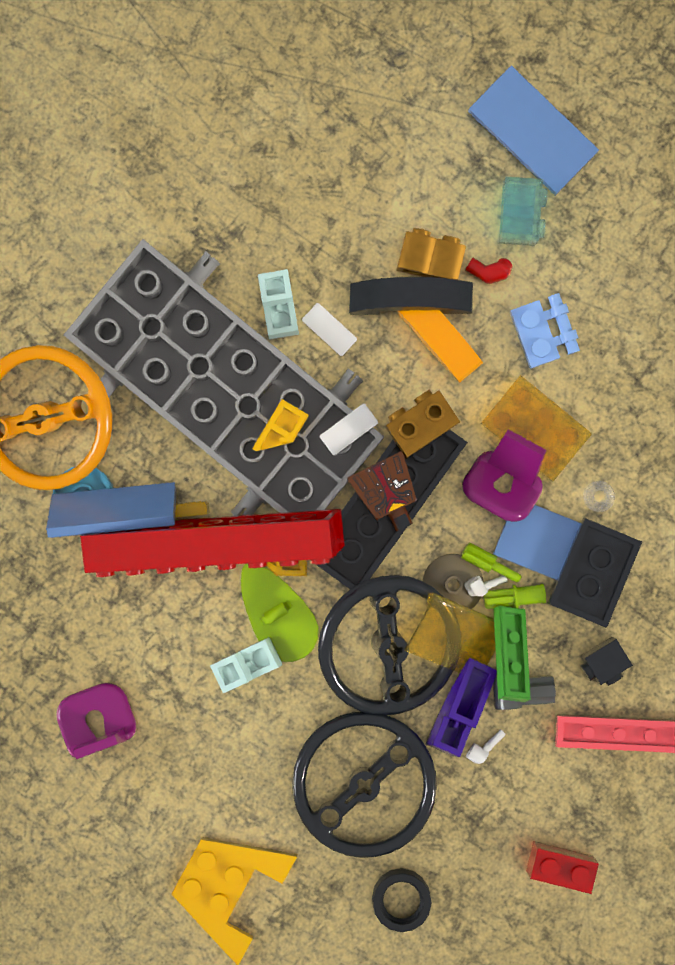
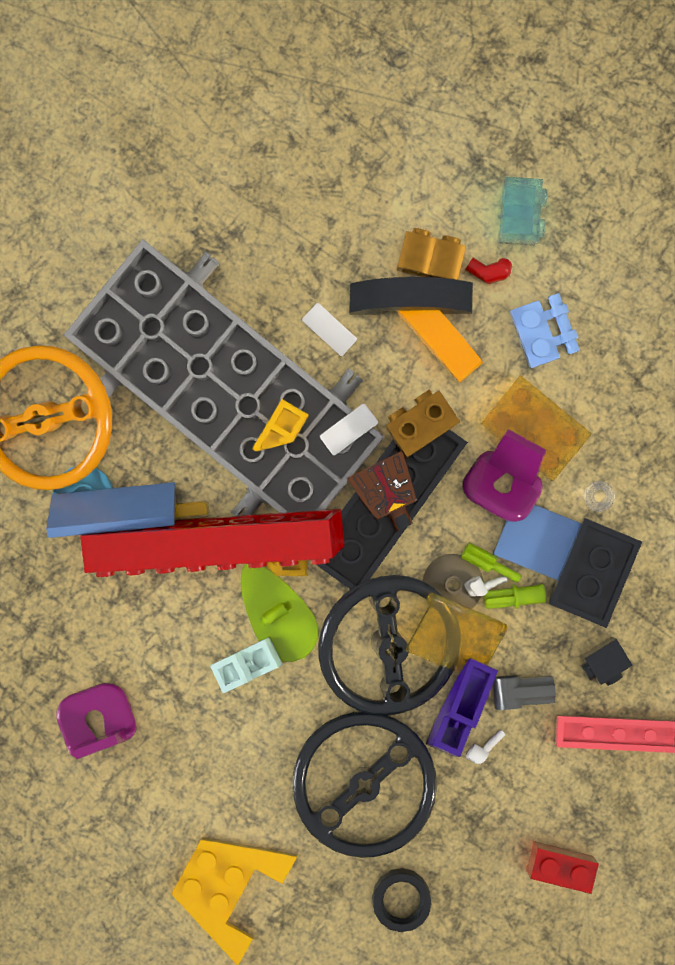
(278, 304): light aqua slope -> none
(511, 654): bright green tile -> none
(533, 130): medium blue tile -> none

